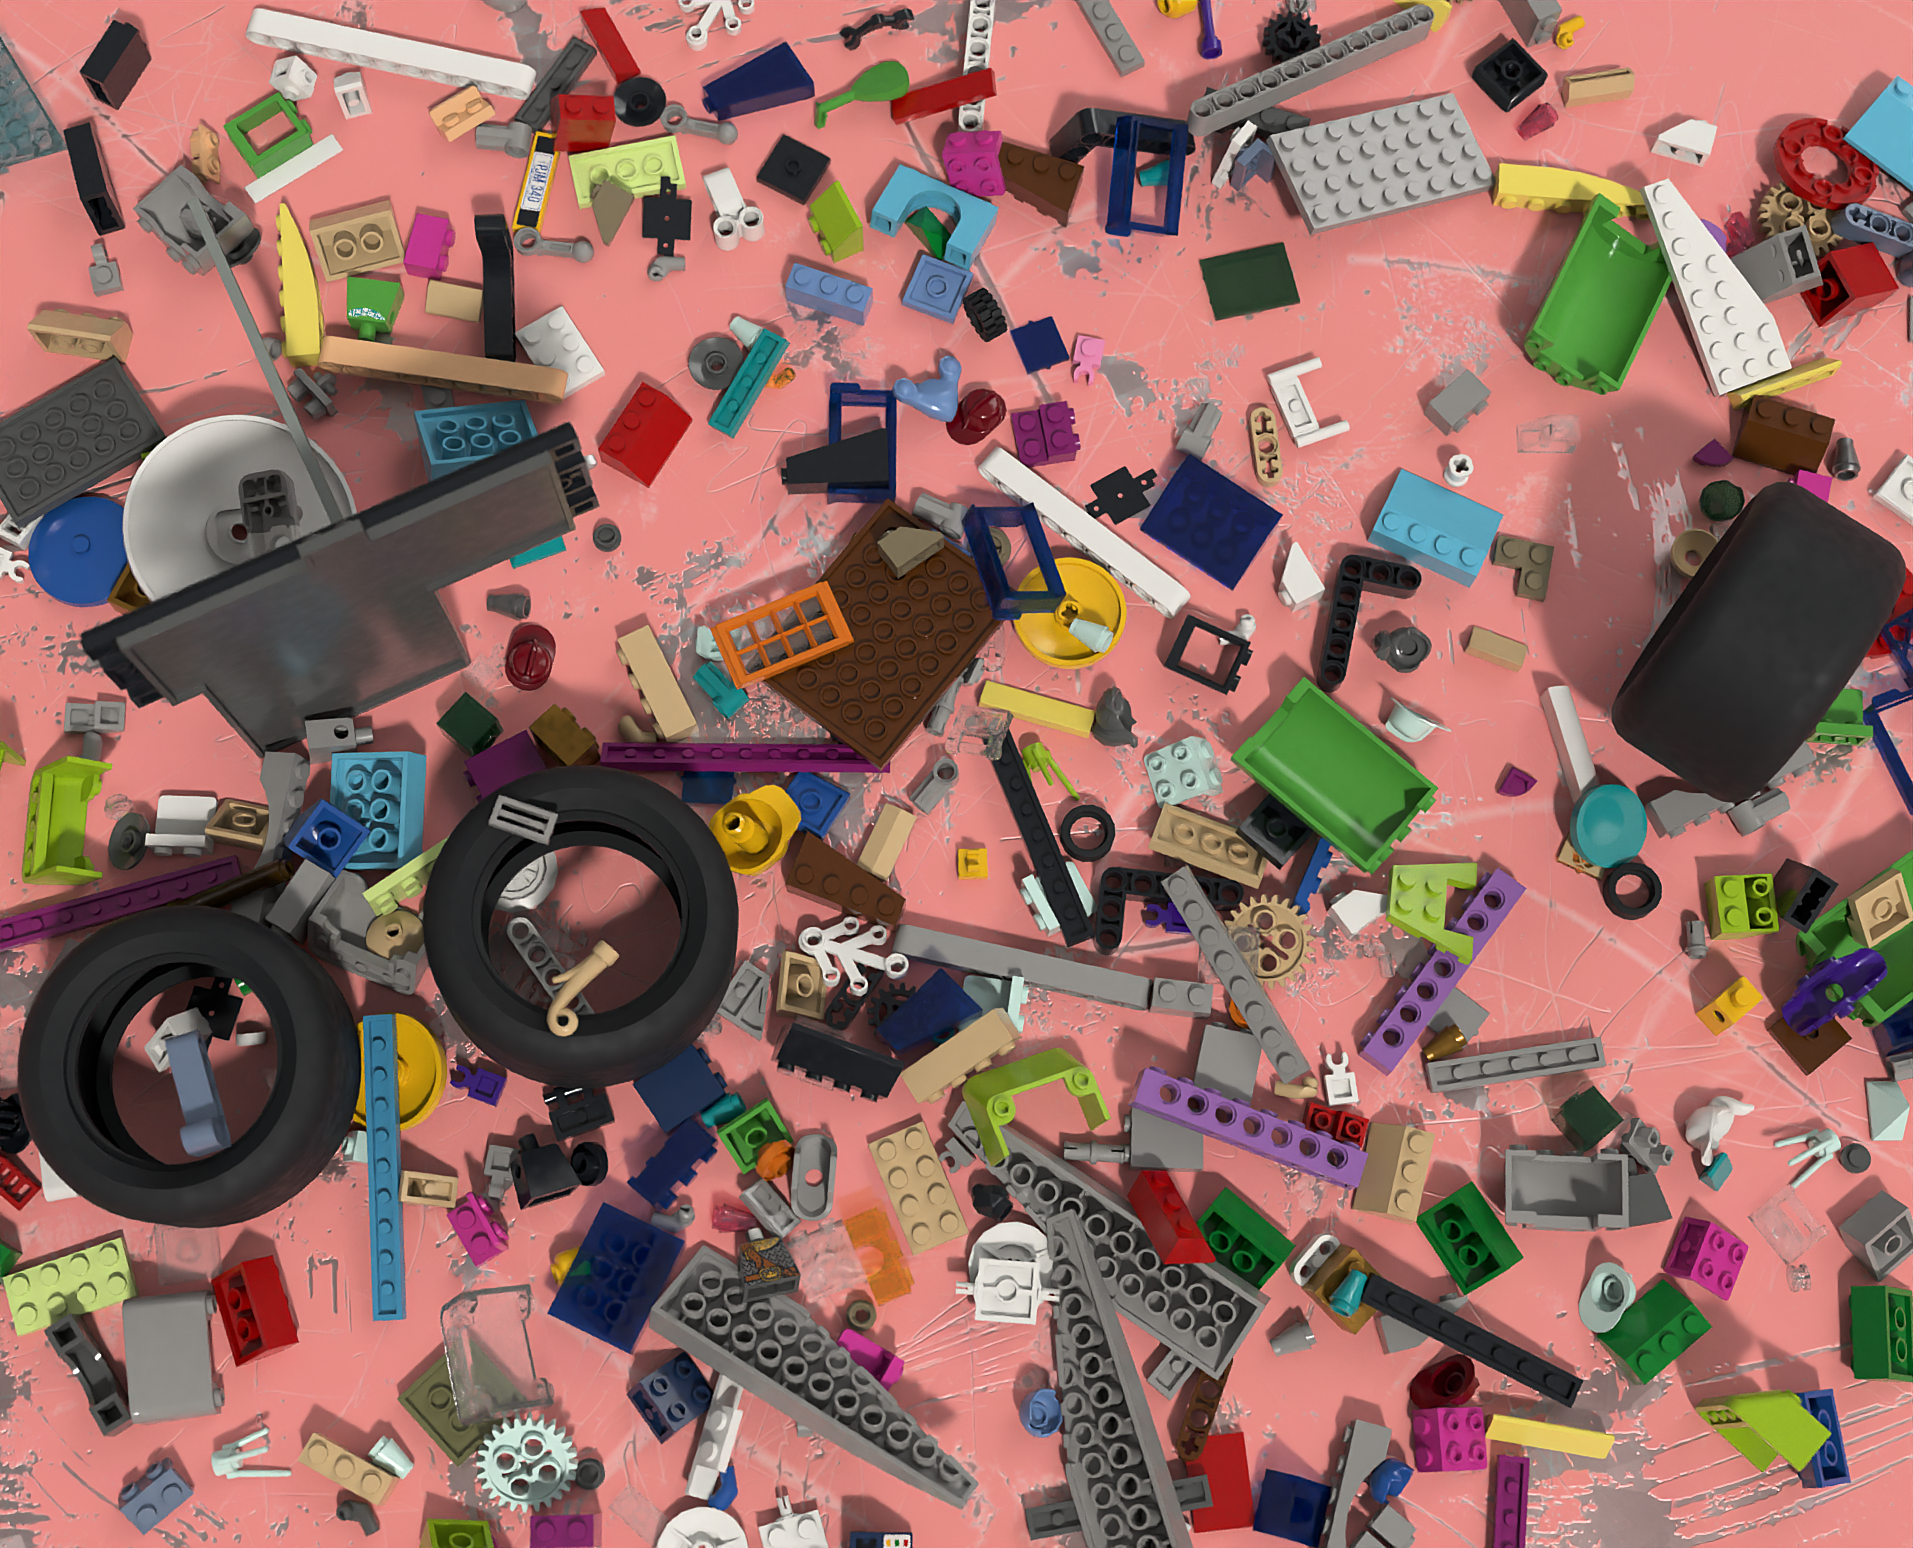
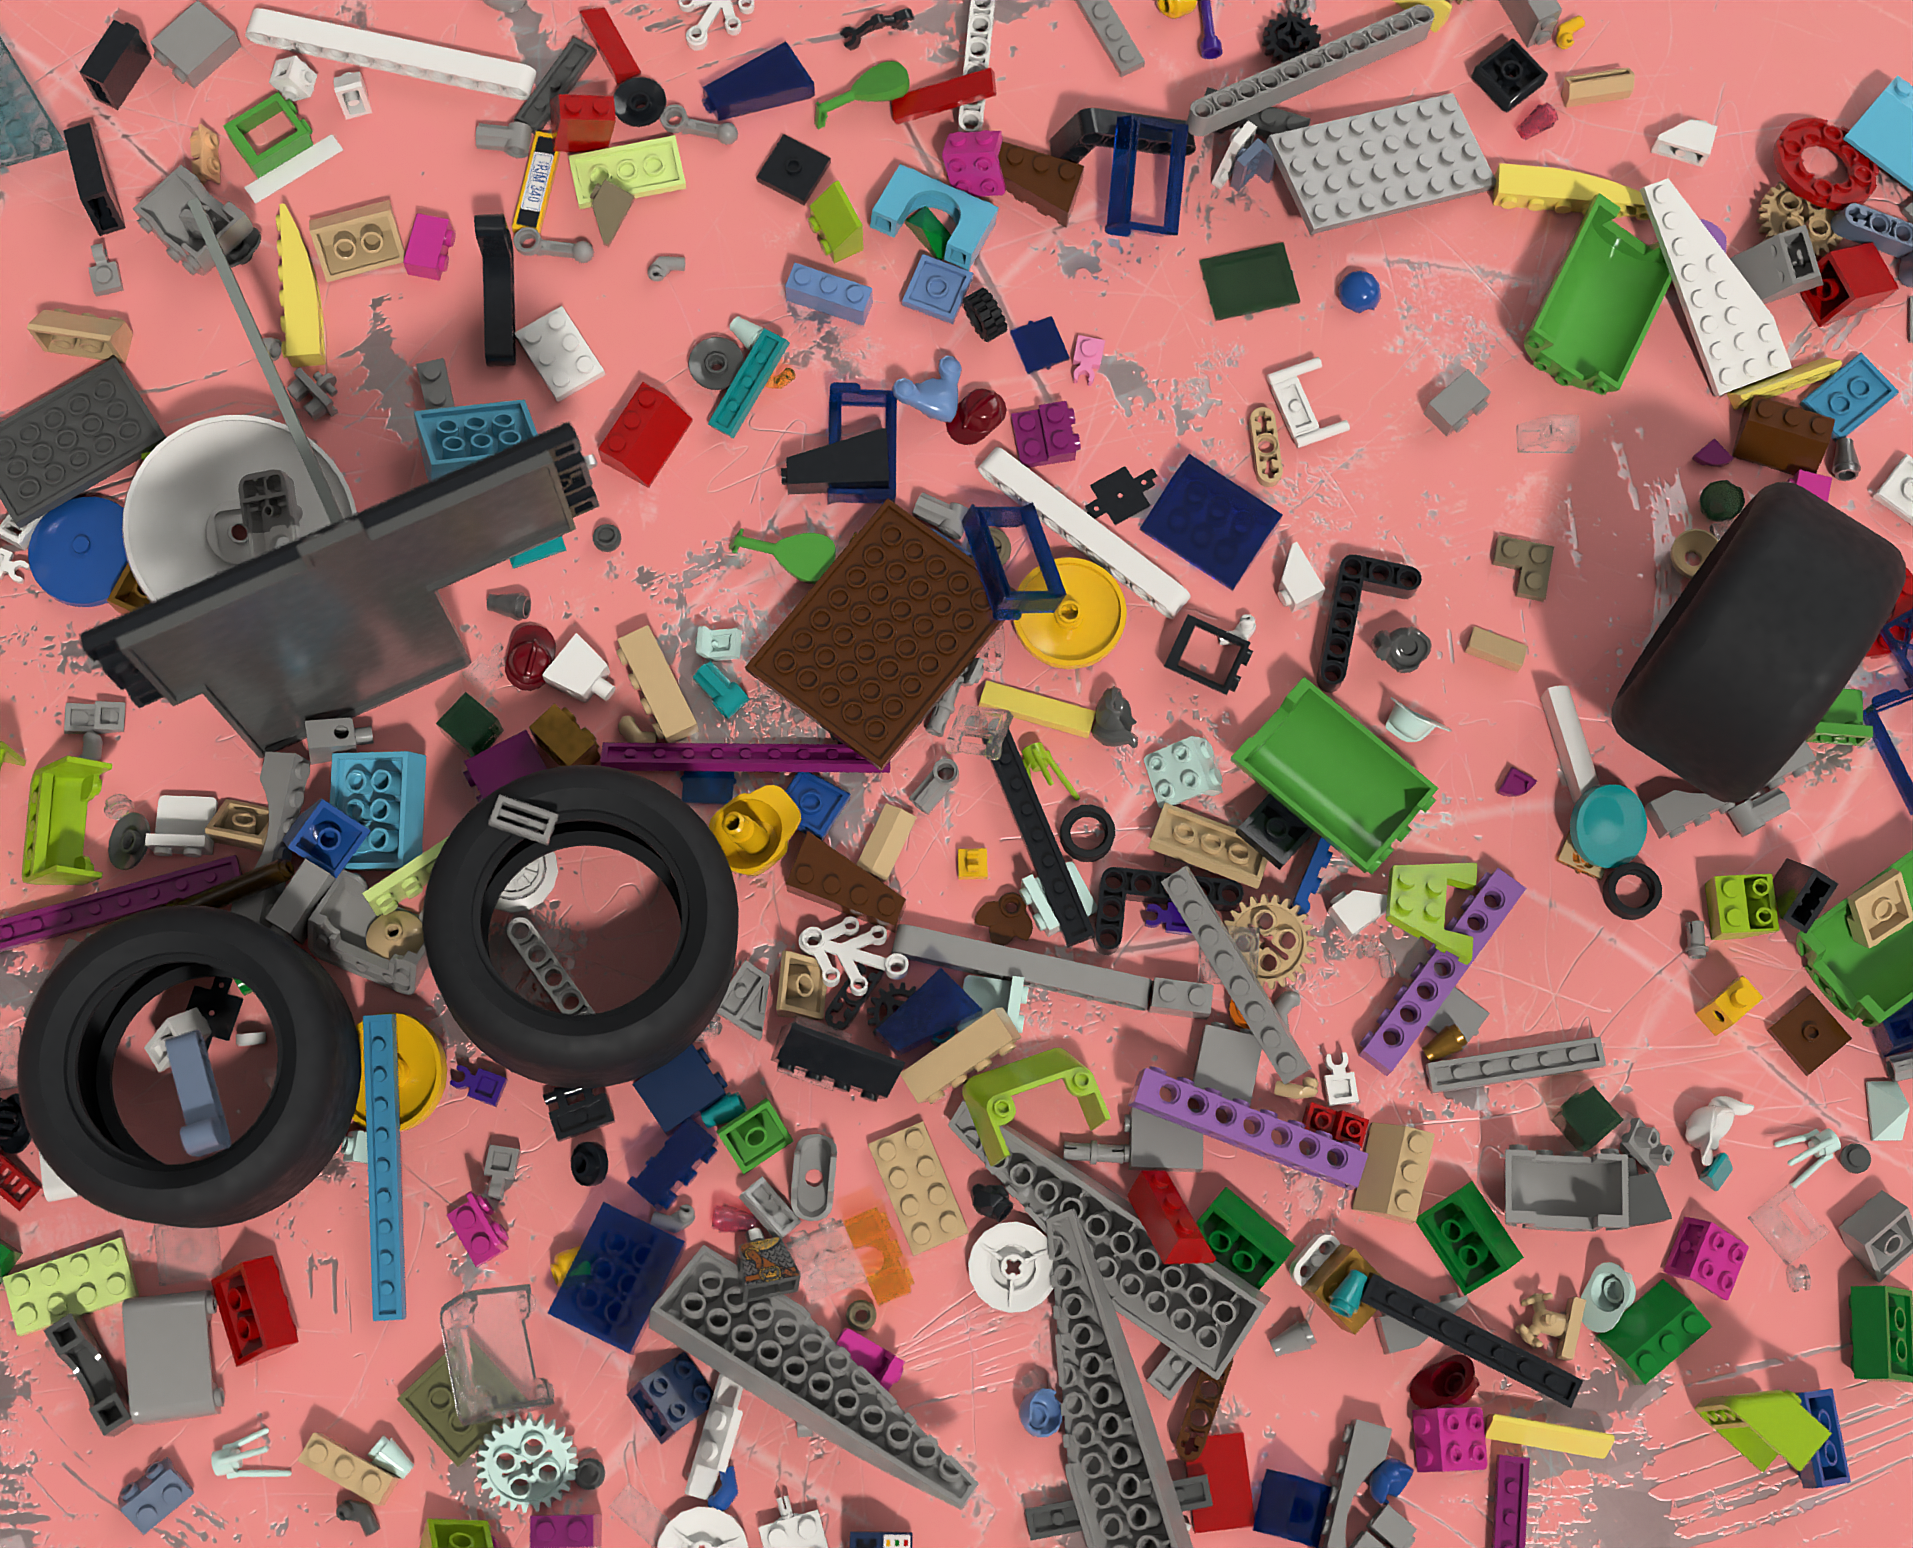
(195, 45): none -> light grey brick
(372, 306): bright green torso -> none
(427, 1189): tan slope -> none
(442, 369): light nougat beam -> none
(454, 301): tan slope -> none
(461, 113): light nougat bracket -> none
(541, 1173): black torso -> none
(577, 979): tan plant -> none
(579, 672): none -> white torso
(667, 205): black piece -> none
(731, 211): white piece -> none
(774, 1159): orange plate -> none
(781, 635): orange piece -> none
(801, 555): none -> bright green piece
(908, 548): dark tan slope -> none
(959, 1153): light grey tile -> none
(1005, 924): none -> reddish brown plate
(1007, 1291): white plate -> none
(1091, 634): light aqua cone -> none
(1155, 175): teal cone -> none
(1198, 435): light grey piece -> none
(1285, 1003): none -> light grey arm
(1359, 291): none -> blue hair
(1435, 528): medium azure slope -> none
(1461, 462): white bush -> none
(1562, 1326): none -> tan piece
(1740, 234): clear pink bracket -> none
(1851, 396): none -> dark azure tile
(1854, 973): dark purple piece -> none

